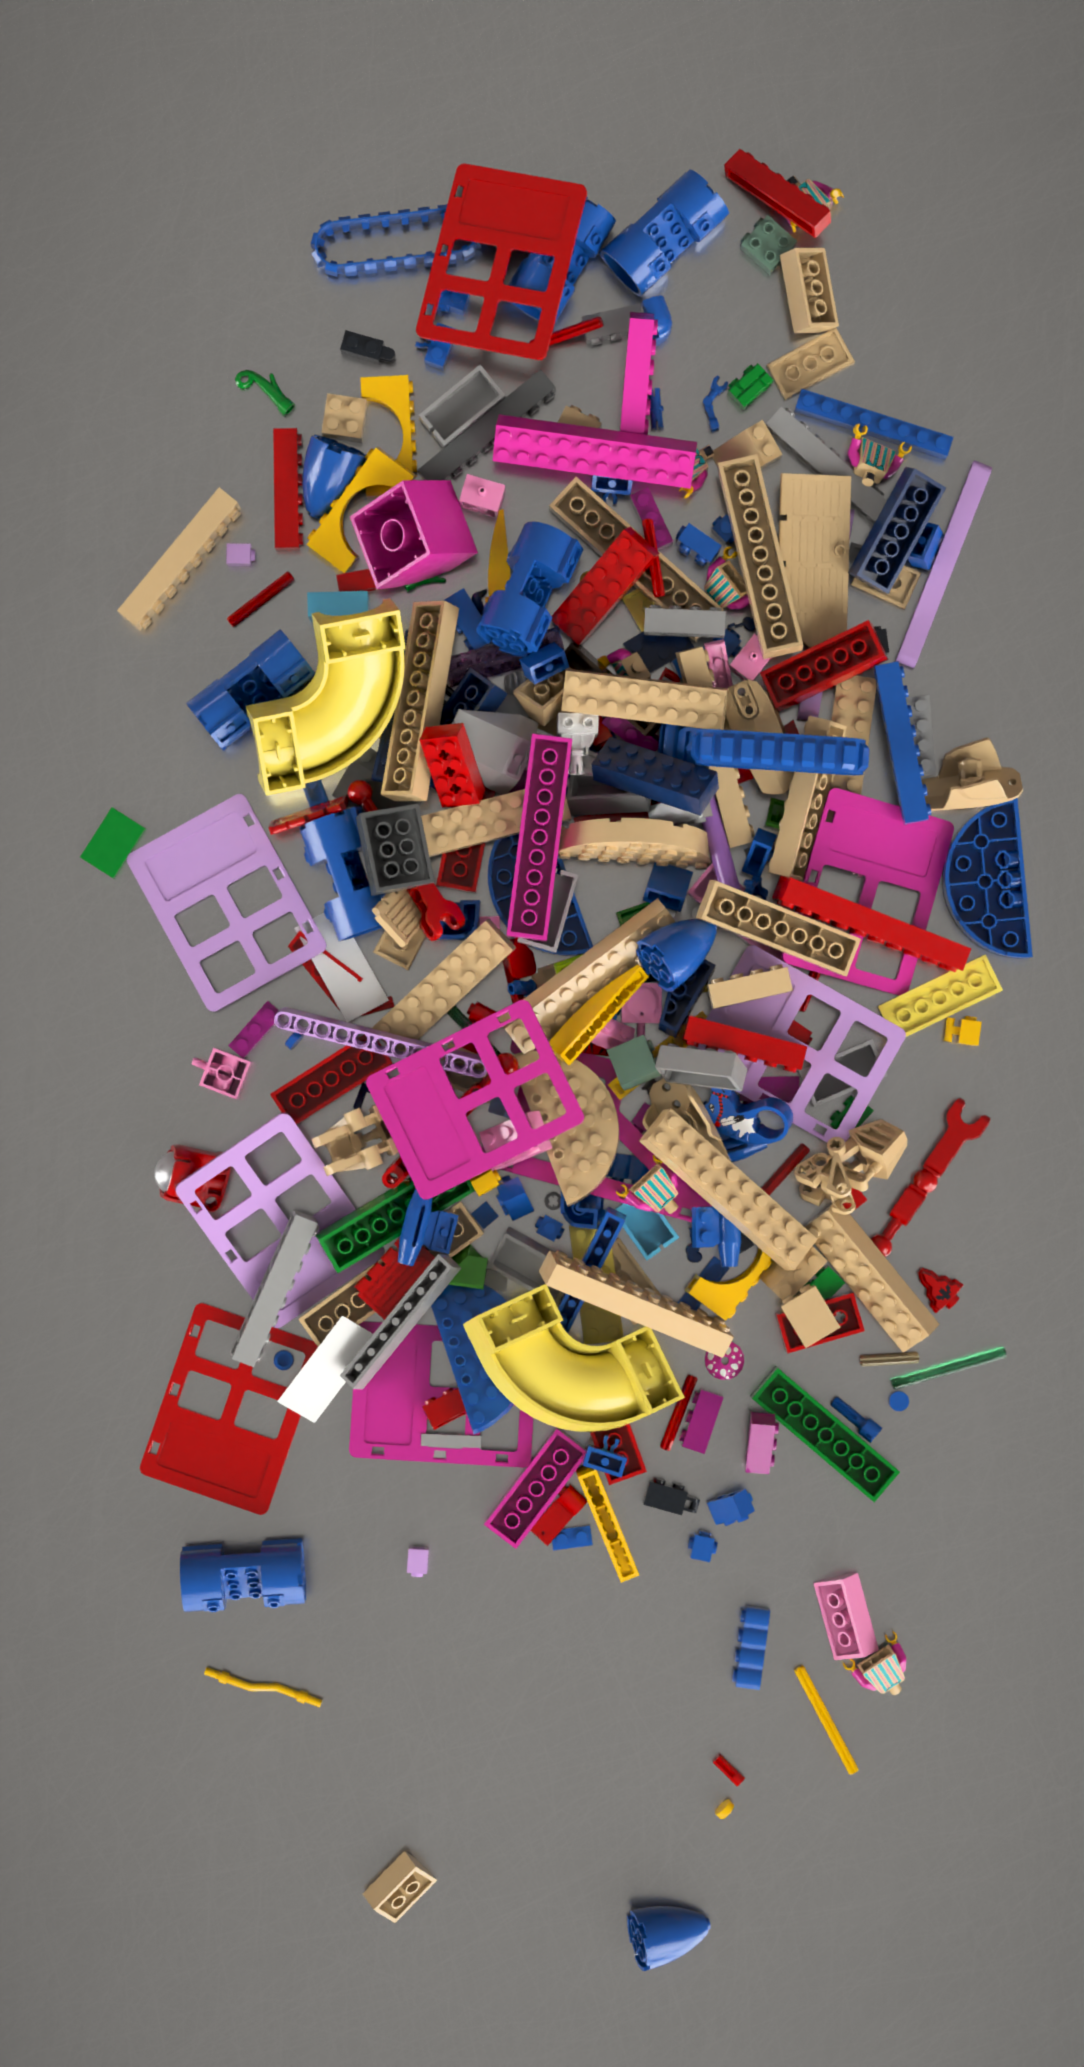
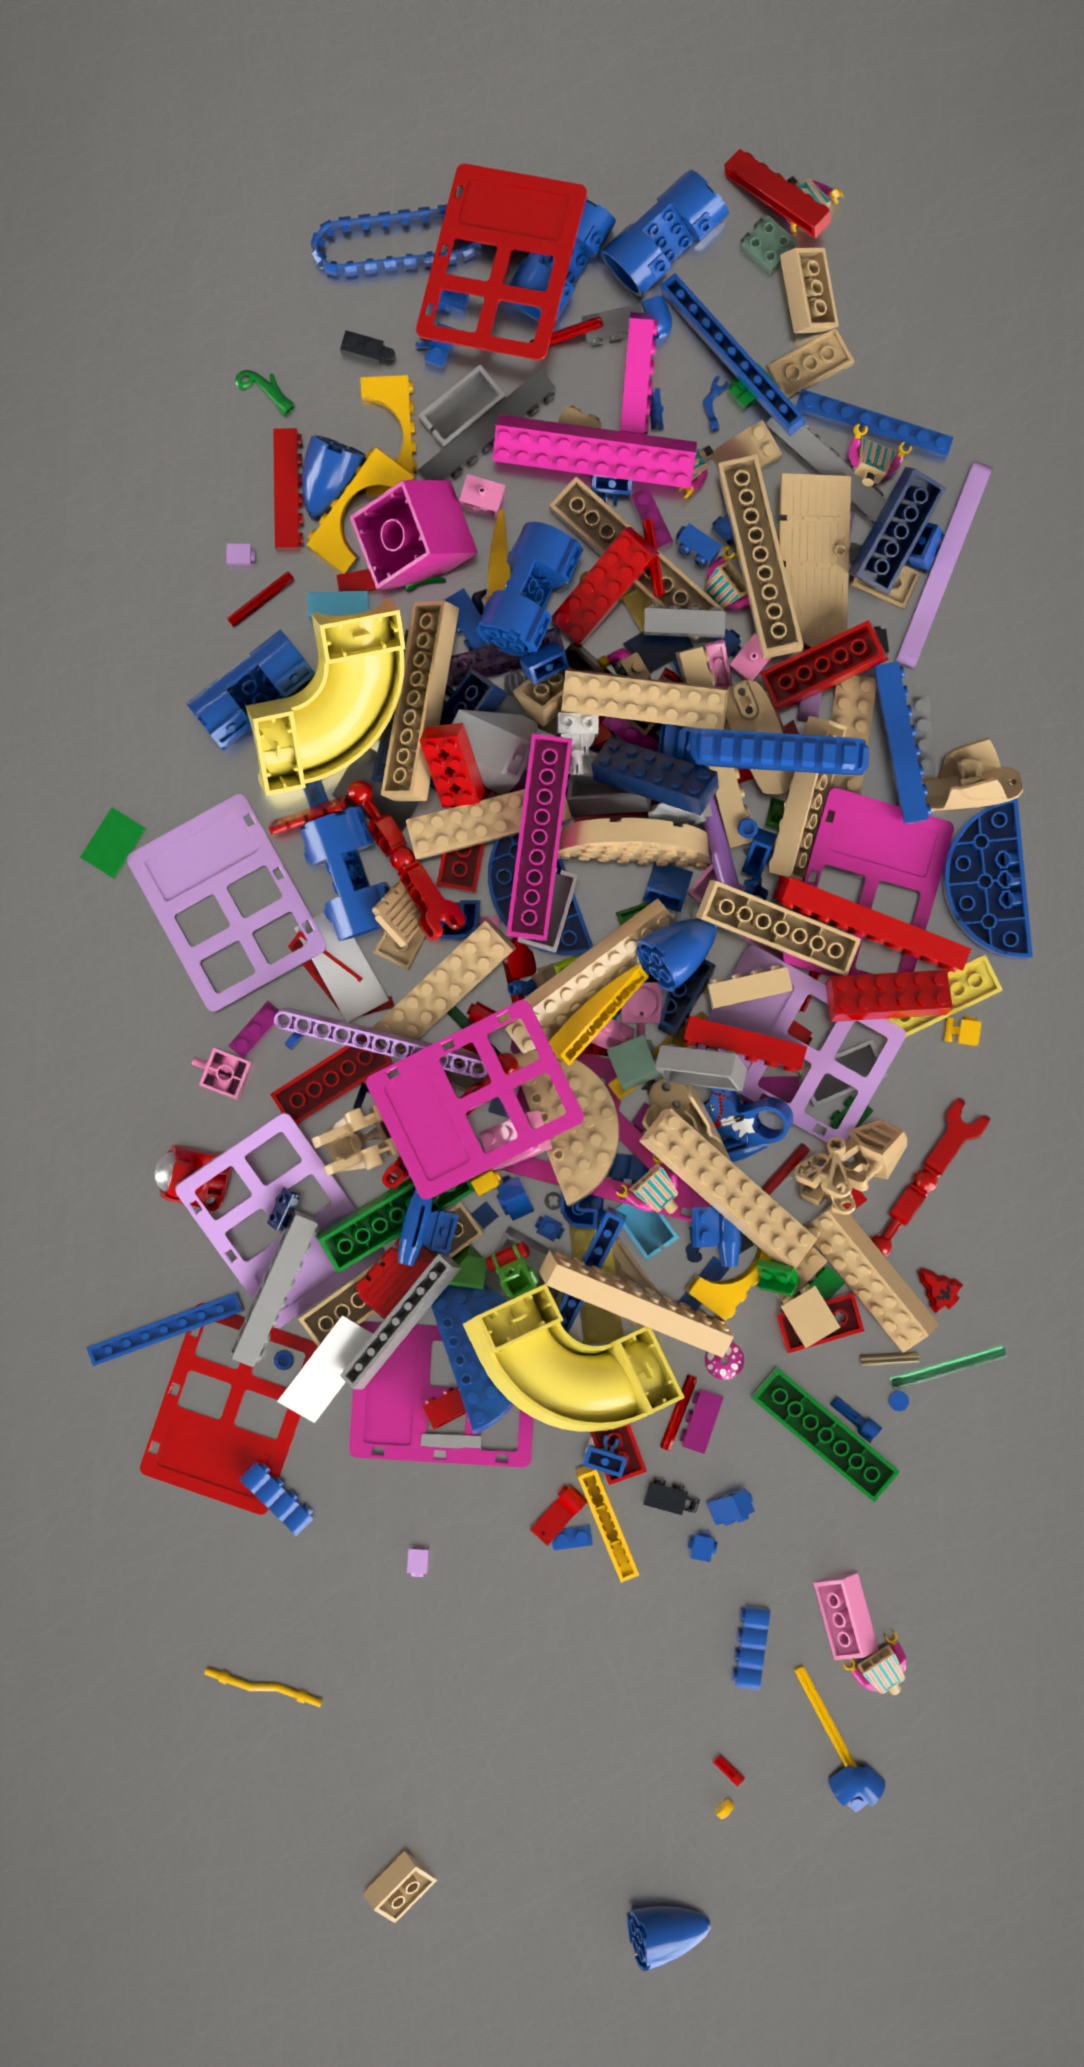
(164, 1329): none -> blue plate
(180, 559): tan brick -> none
(212, 1577): blue cylinder -> none
(276, 1498): none -> blue brick
(279, 1217): none -> dark blue hinge
(344, 418): tan brick -> none
(394, 849): dark grey slope -> none
(513, 1270): none -> bright green piece
(536, 1488): dark pink brick -> none
(732, 354): none -> blue brick
(747, 622): dark blue piece -> none
(747, 828): none -> blue tile
(761, 1443): brick -> none
(777, 1277): none -> green bracket
(857, 1786): none -> blue brick
(888, 995): none -> red brick

